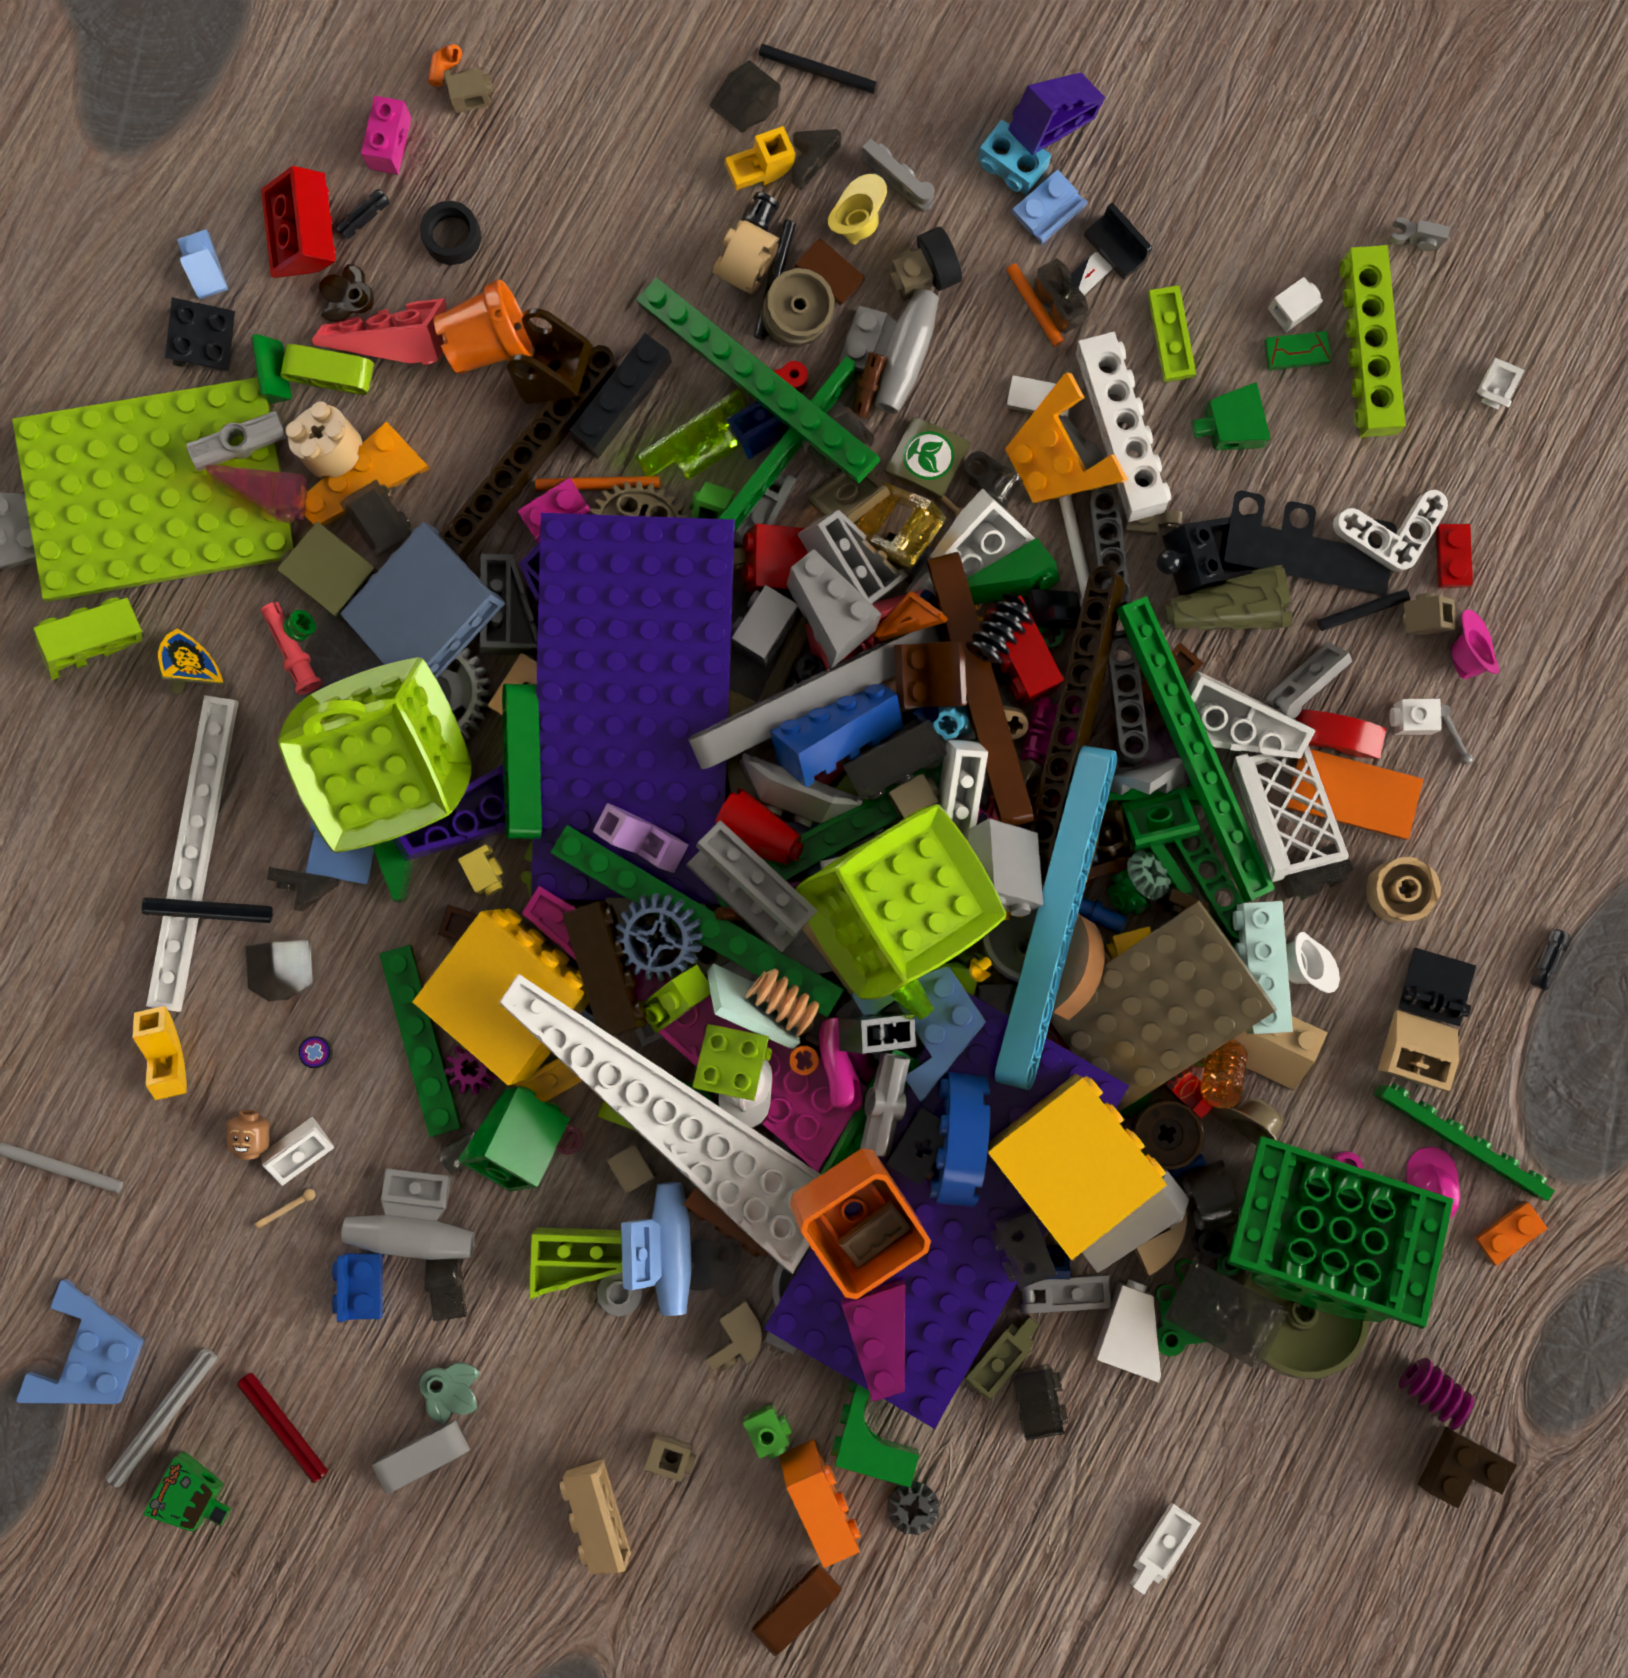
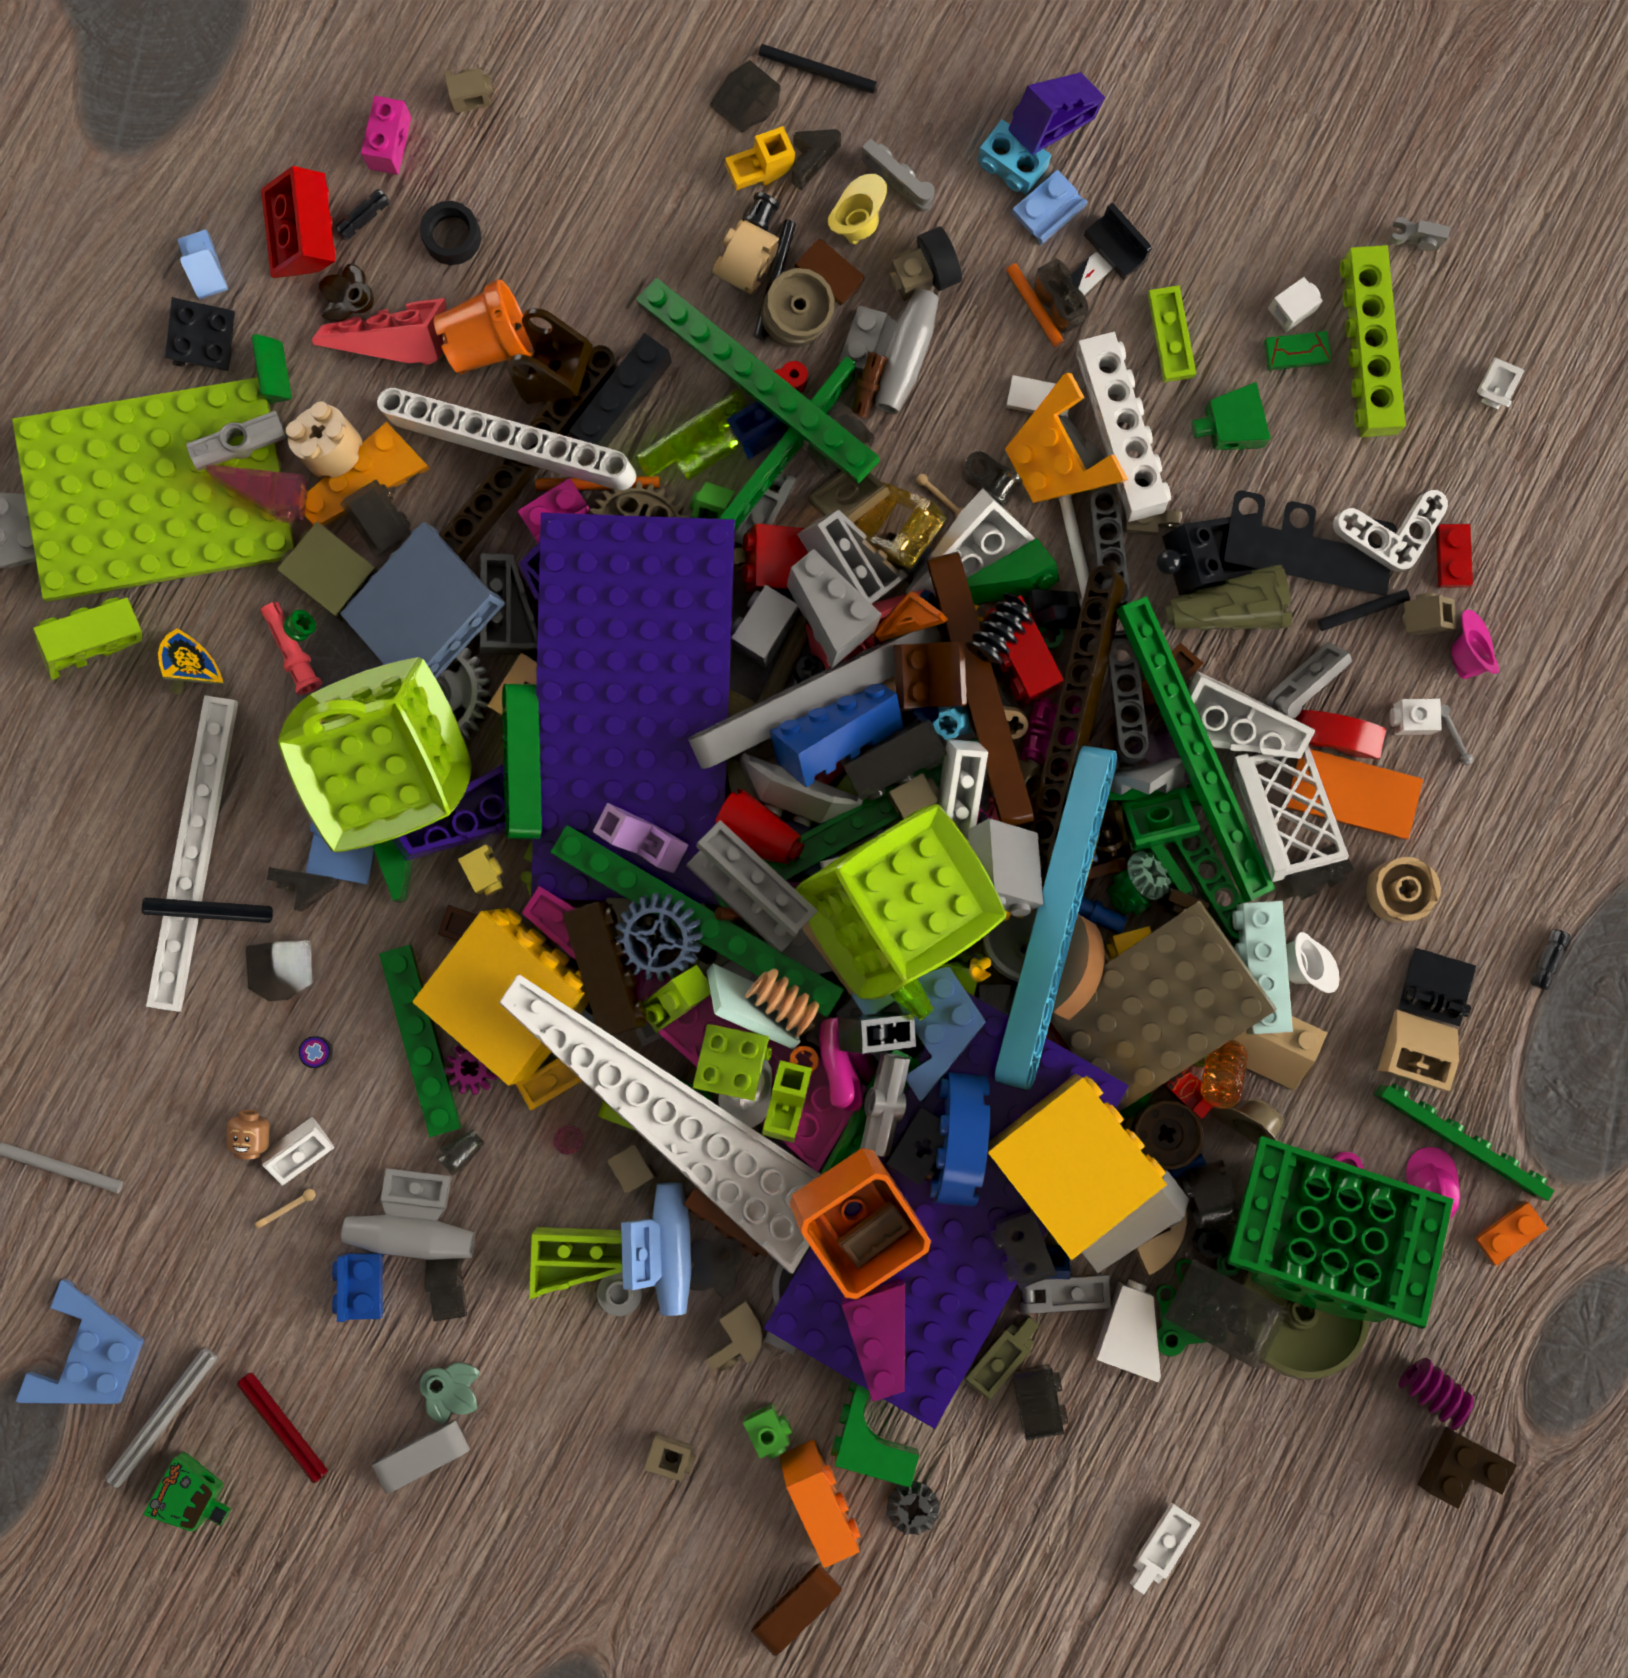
(161, 1046): yellow brick -> none
(327, 369): lime beam -> none
(441, 61): orange arm -> none
(516, 1140): green slope -> none
(517, 445): none -> white beam
(596, 1518): tan slope -> none
(787, 1101): none -> lime brick
(927, 457): slope -> none

